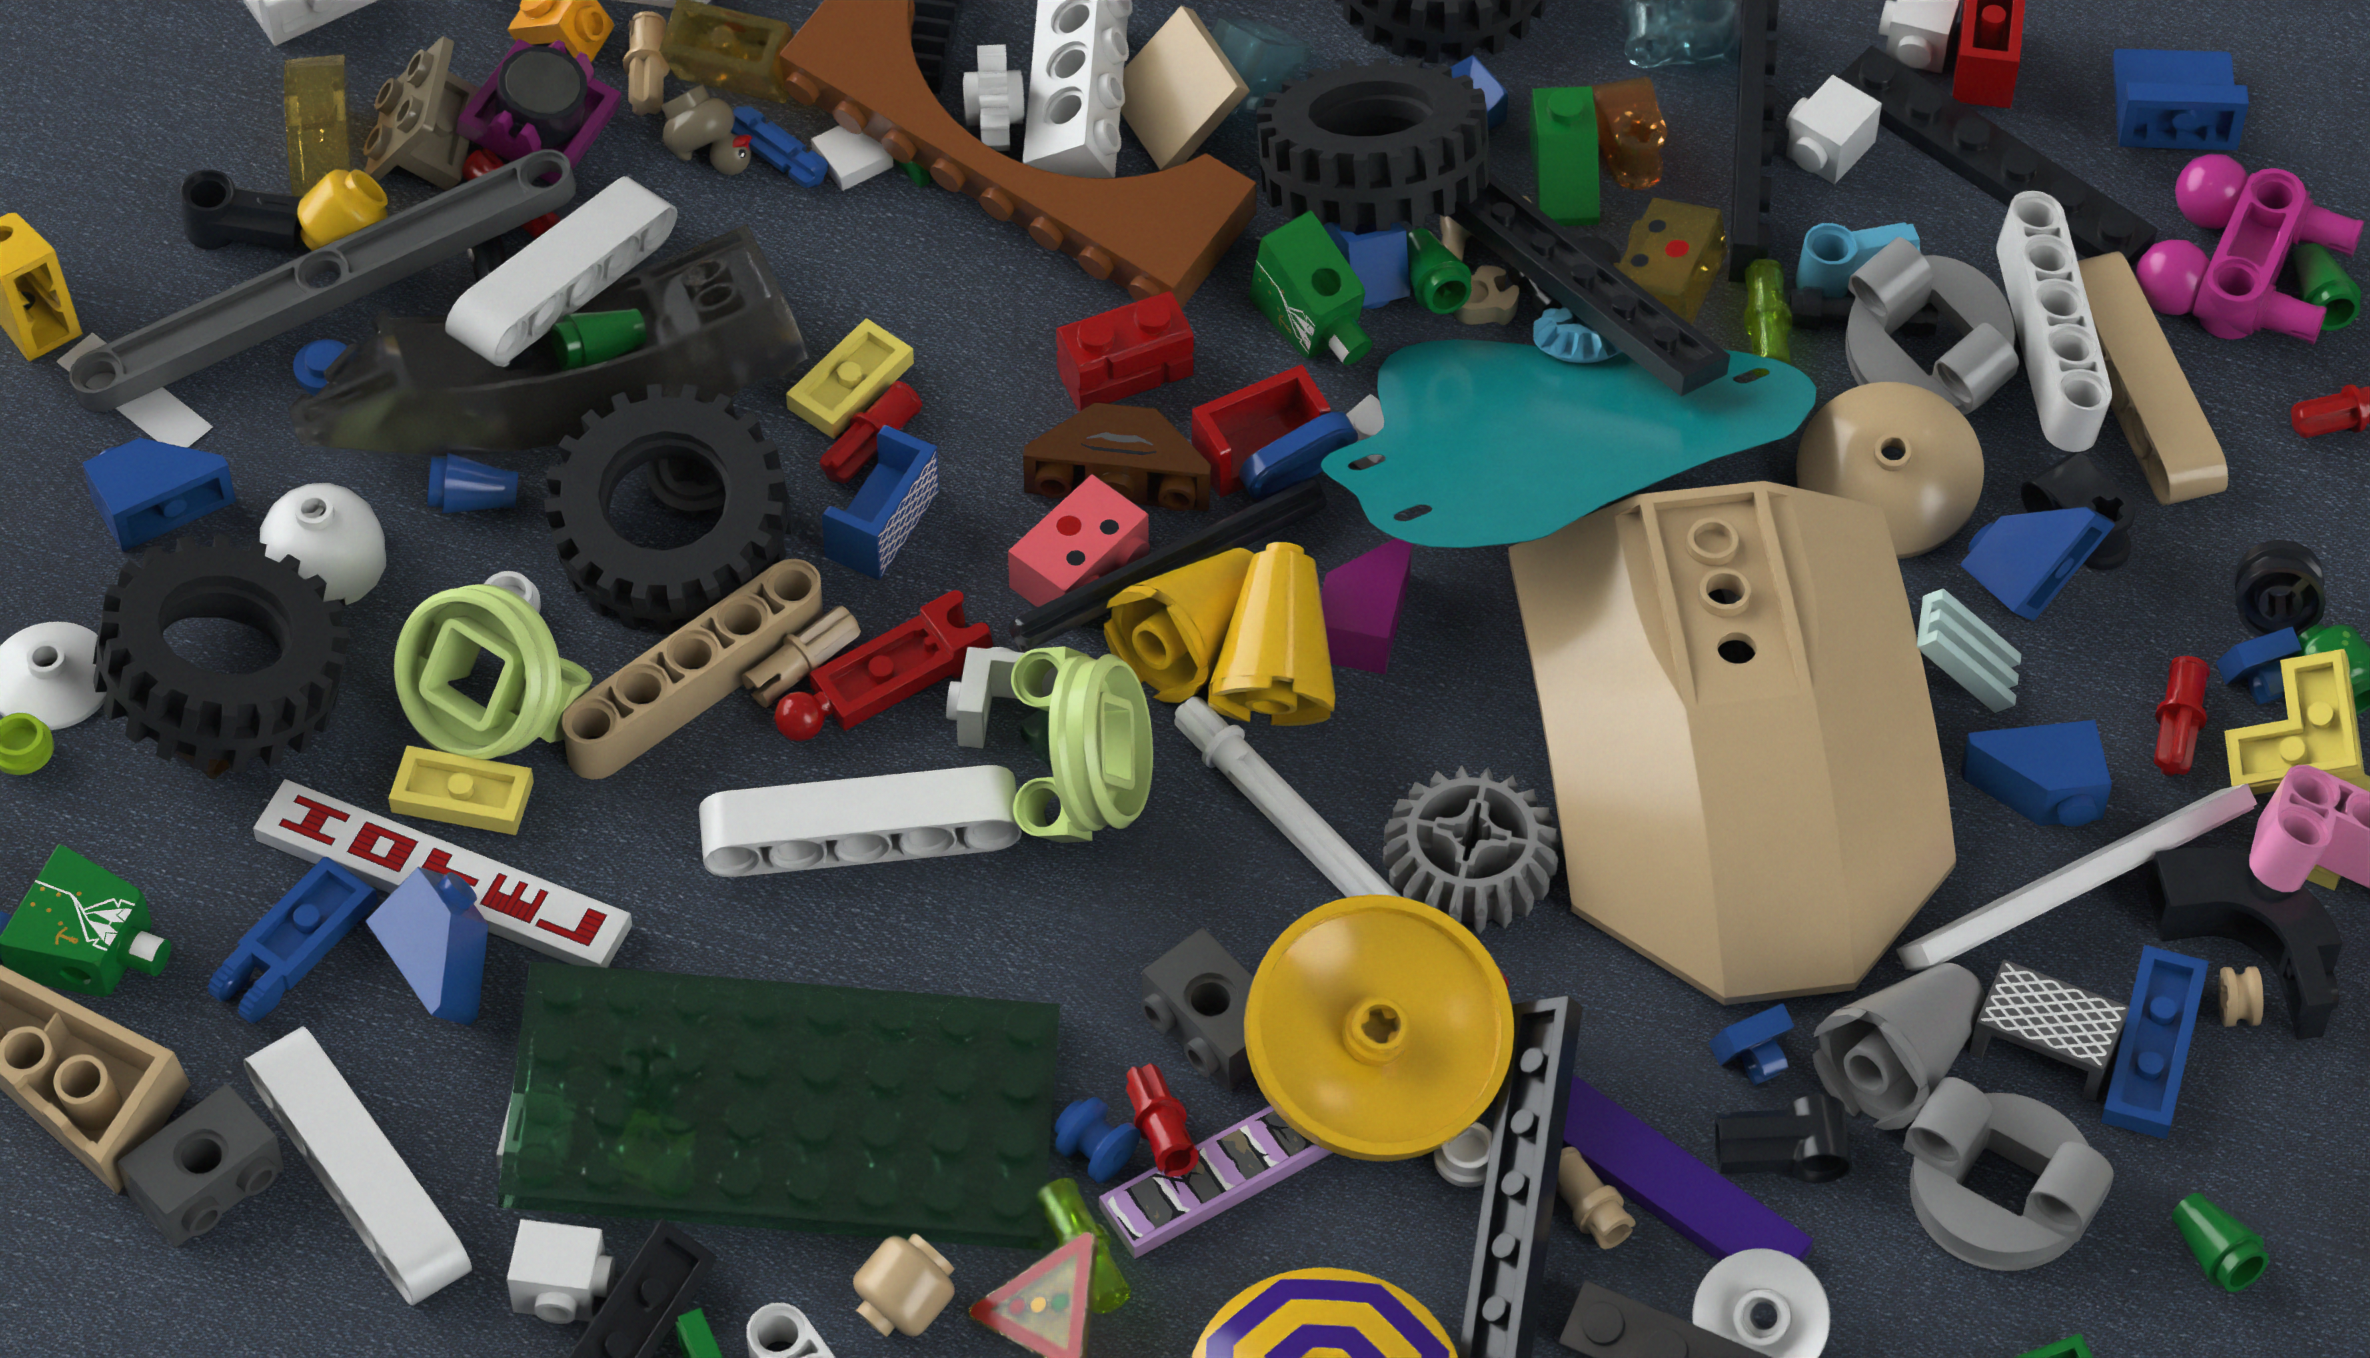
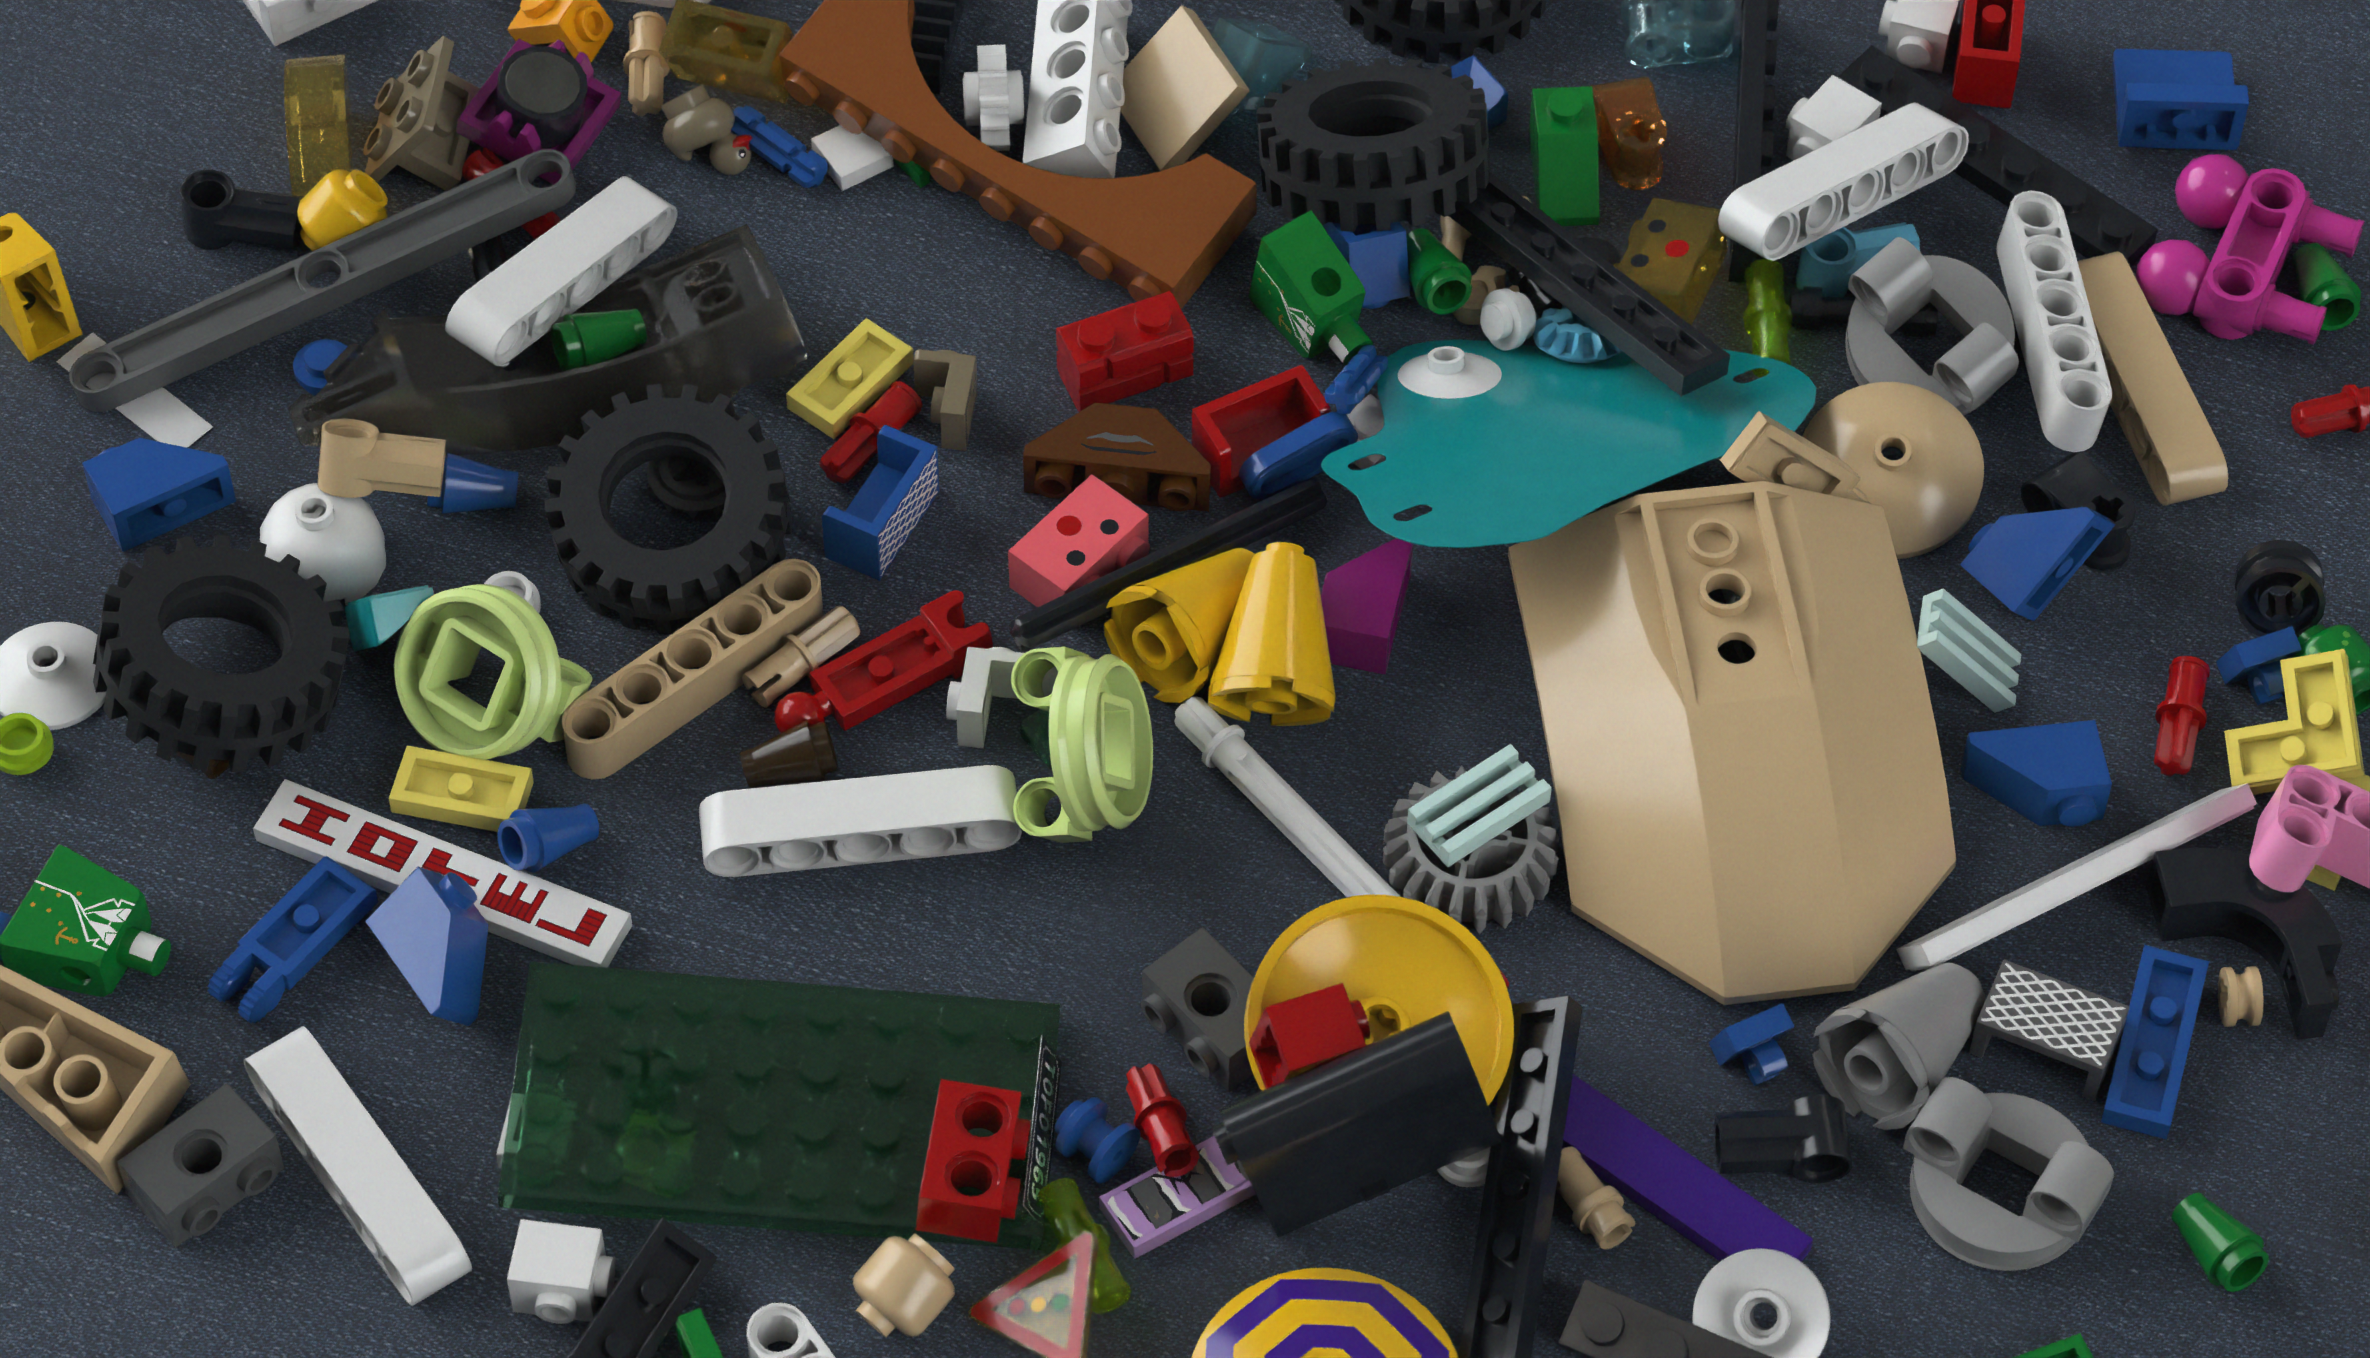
(361, 460): none -> tan piece
(381, 615): none -> teal slope
(543, 835): none -> blue cone
(791, 757): none -> dark brown cone
(953, 387): none -> dark tan bracket
(965, 1160): none -> red brick
(1038, 1121): none -> black sticker
(1307, 1033): none -> red brick
(1356, 379): none -> blue axle
(1359, 1124): none -> black door
(1449, 373): none -> white dish
(1505, 761): none -> light aqua tile
(1507, 318): none -> white plate
(1783, 457): none -> tan hinge
(1843, 181): none -> white beam

